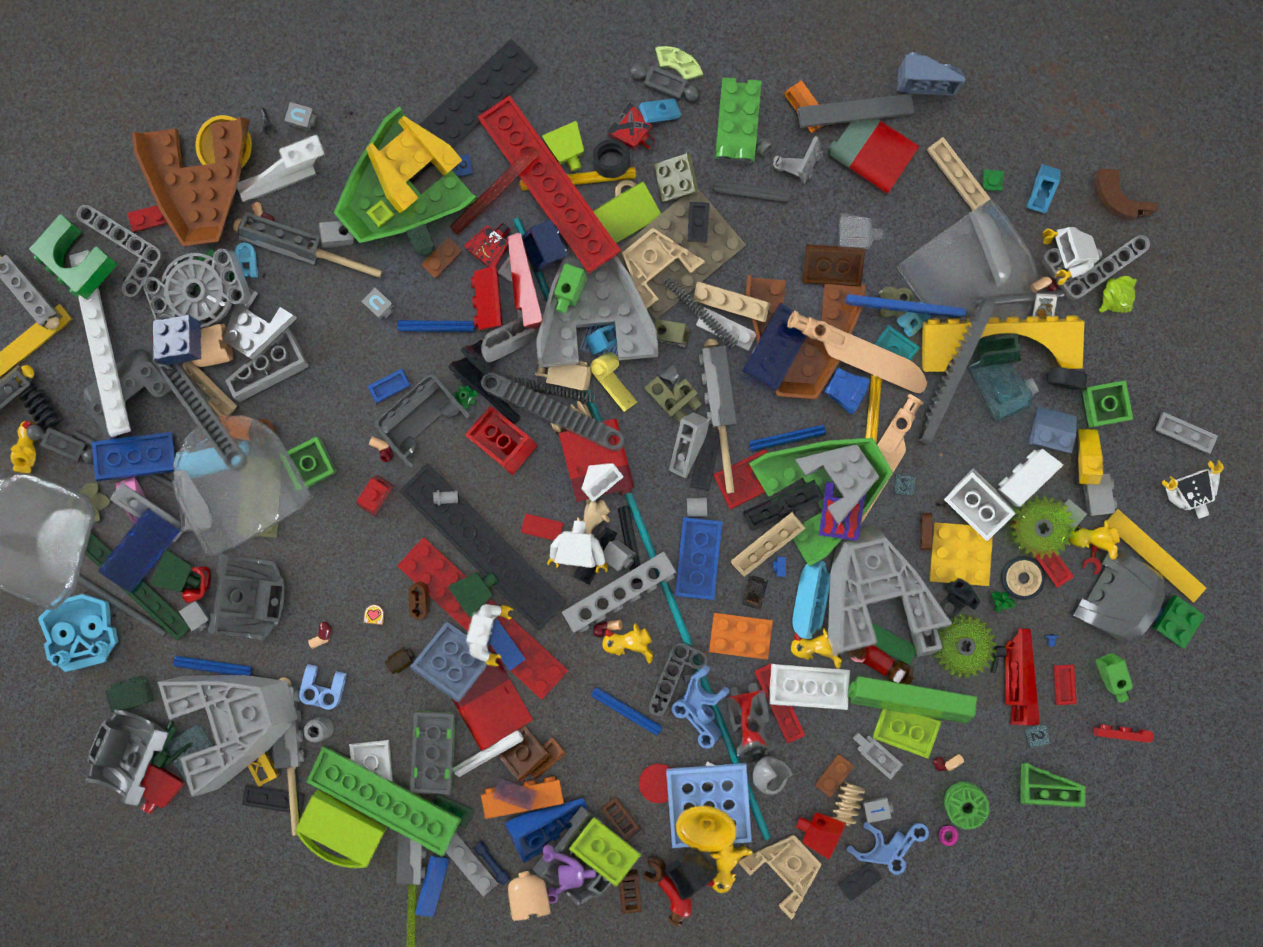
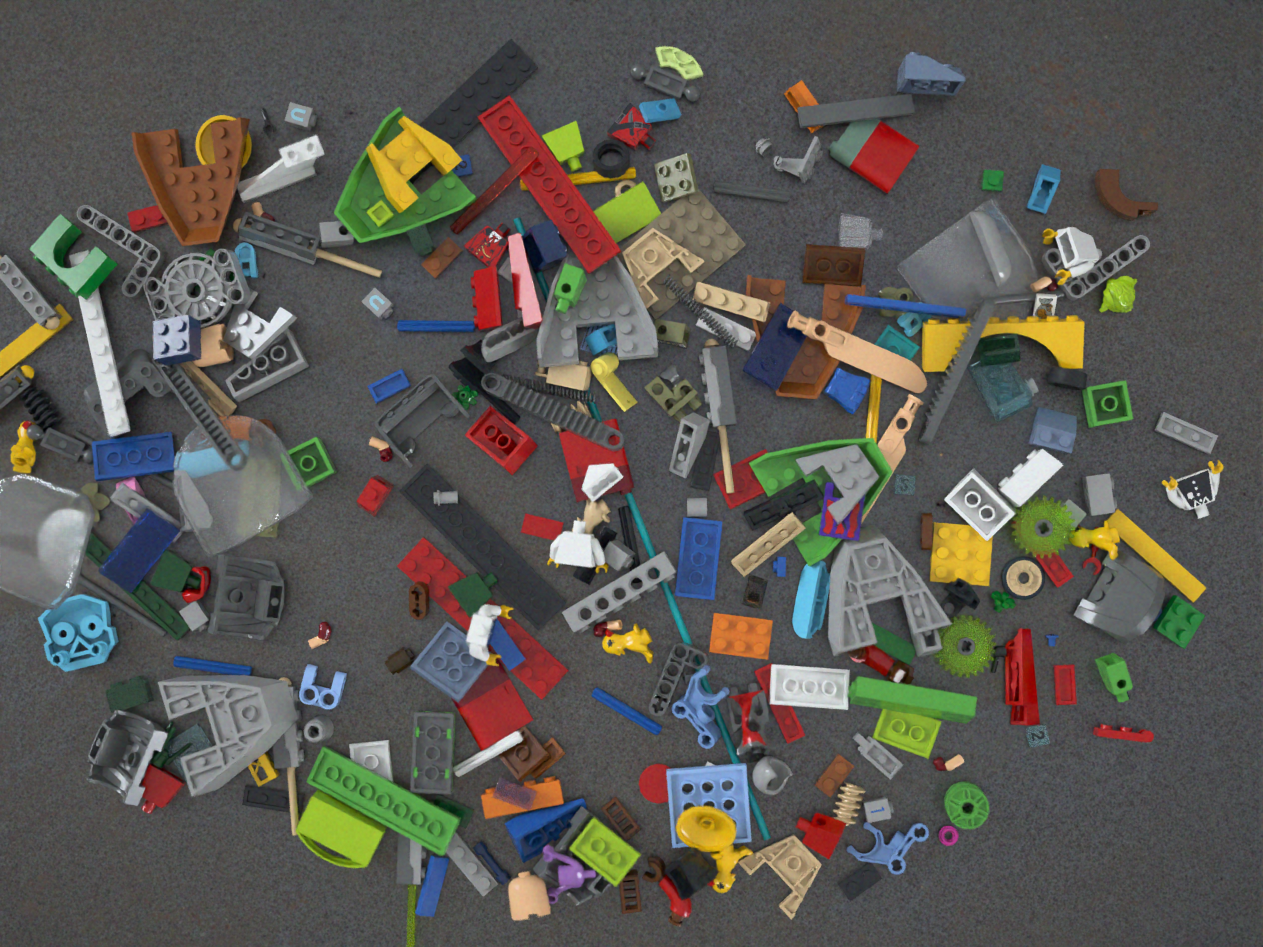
(374, 615): tile -> none
(698, 222): black plate -> none
(738, 120): bright green piece -> none
(787, 438): blue axle -> none
(820, 645): yellow animal -> none
(958, 173): tan plate -> none
(1047, 789): bright green wedge -> none
(1089, 456): yellow slope -> none

